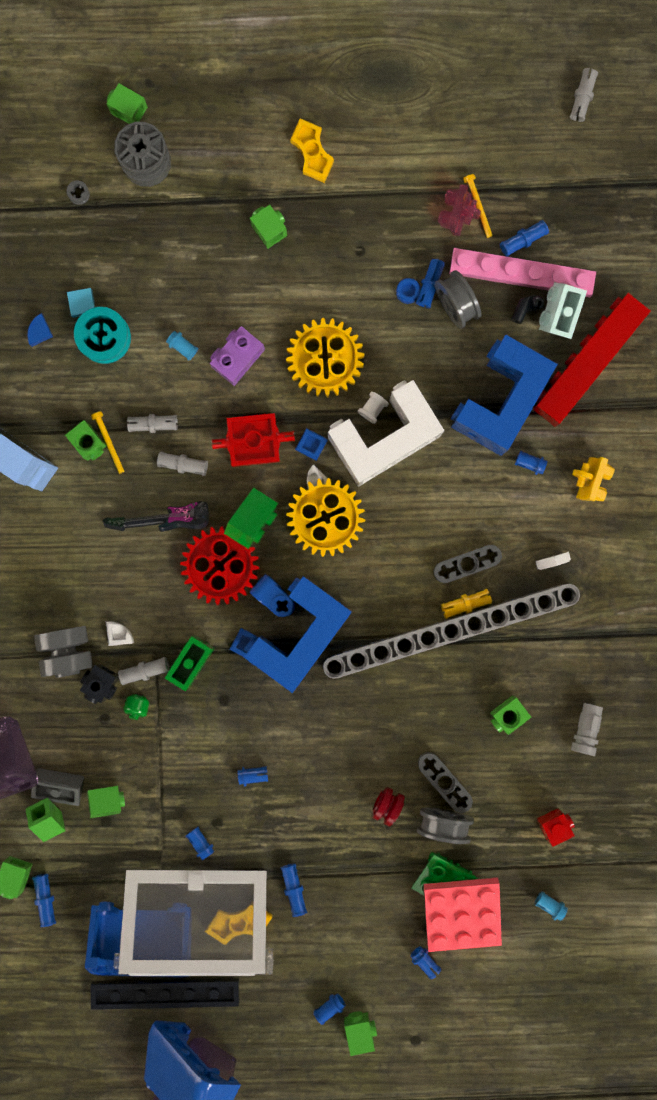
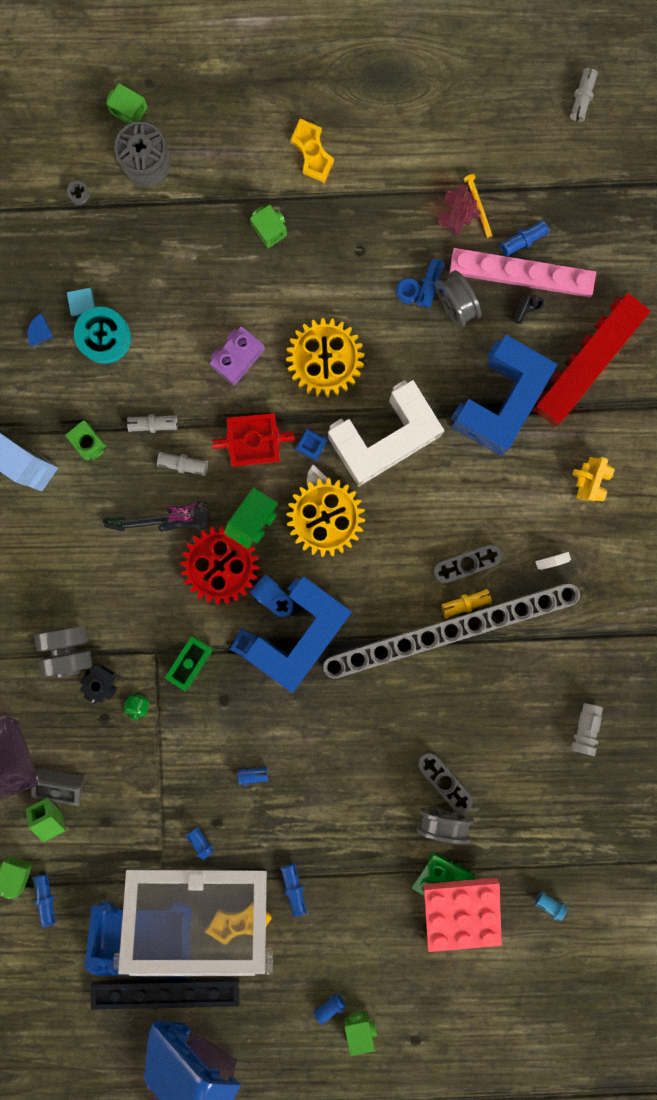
(97, 416): yellow piece -> none
(105, 801): bright green brick -> none
(118, 634): white tile -> none
(143, 671): light grey pin -> none
(183, 346): dark azure pin -> none
(373, 407): white bush -> none
(388, 806): dark red wheel -> none
(425, 962): blue pin -> none
(520, 715): bright green brick -> none
(531, 462): blue pin -> none
(556, 826): red brick -> none
(562, 309): light aqua brick -> none

